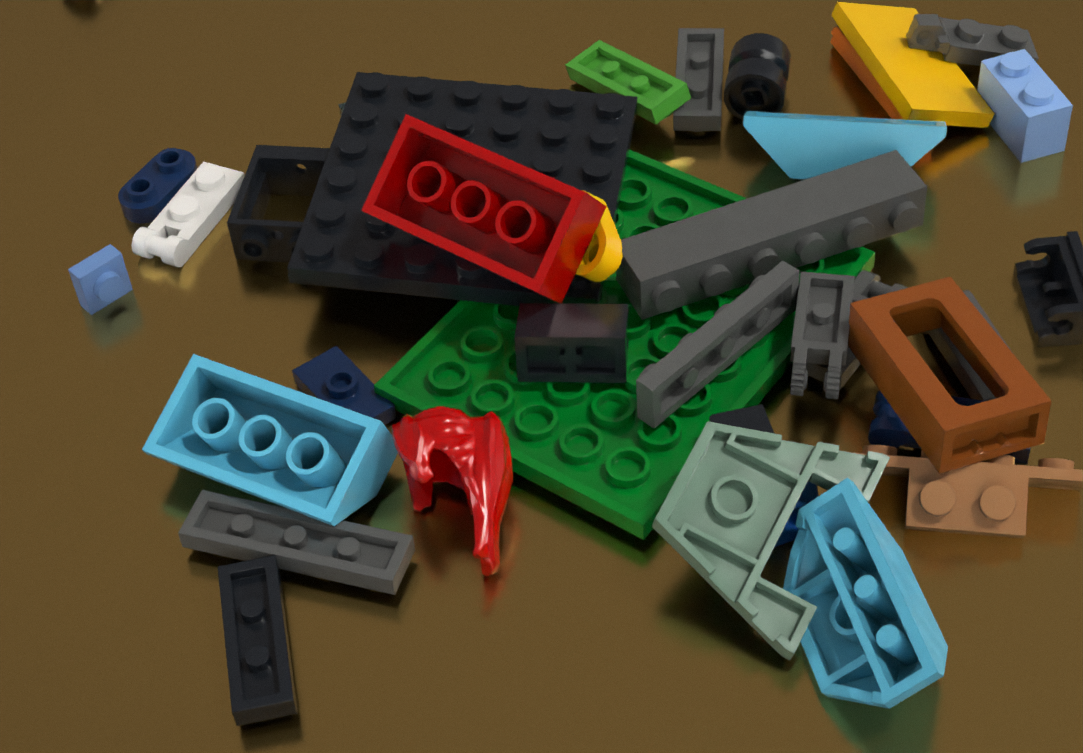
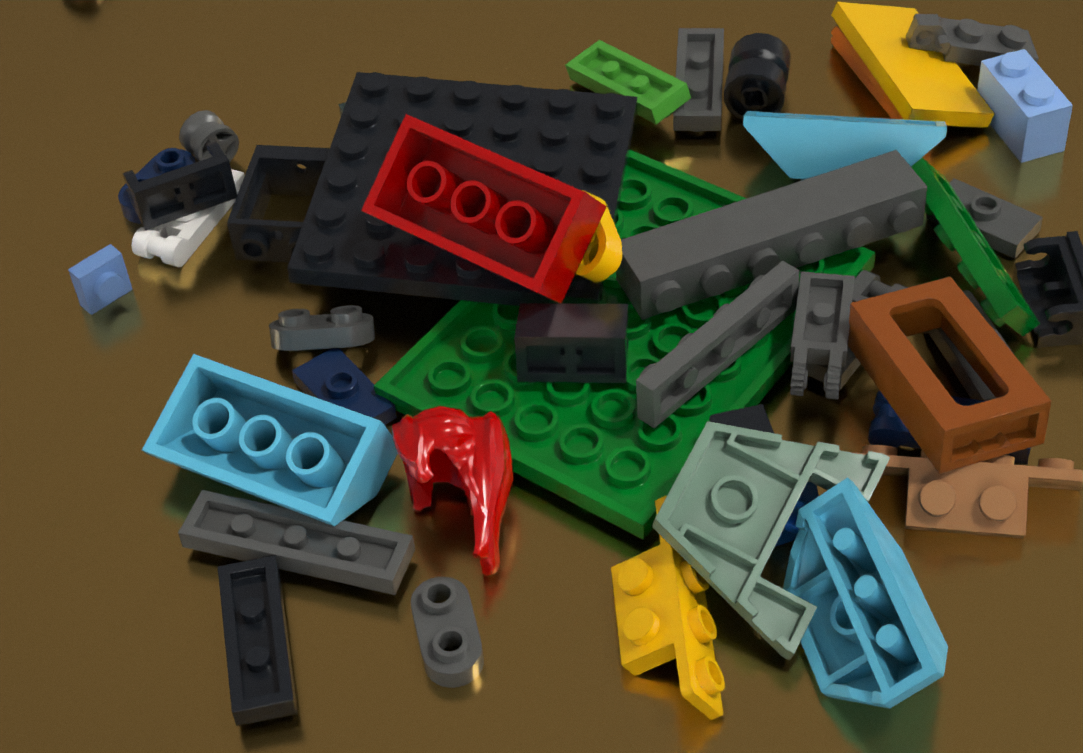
(182, 190): none -> black hinge
(205, 128): none -> dark grey wheel
(340, 329): none -> dark grey plate
(445, 626): none -> dark grey plate
(667, 618): none -> yellow bracket
(979, 262): none -> green plate
(1000, 222): none -> dark grey plate

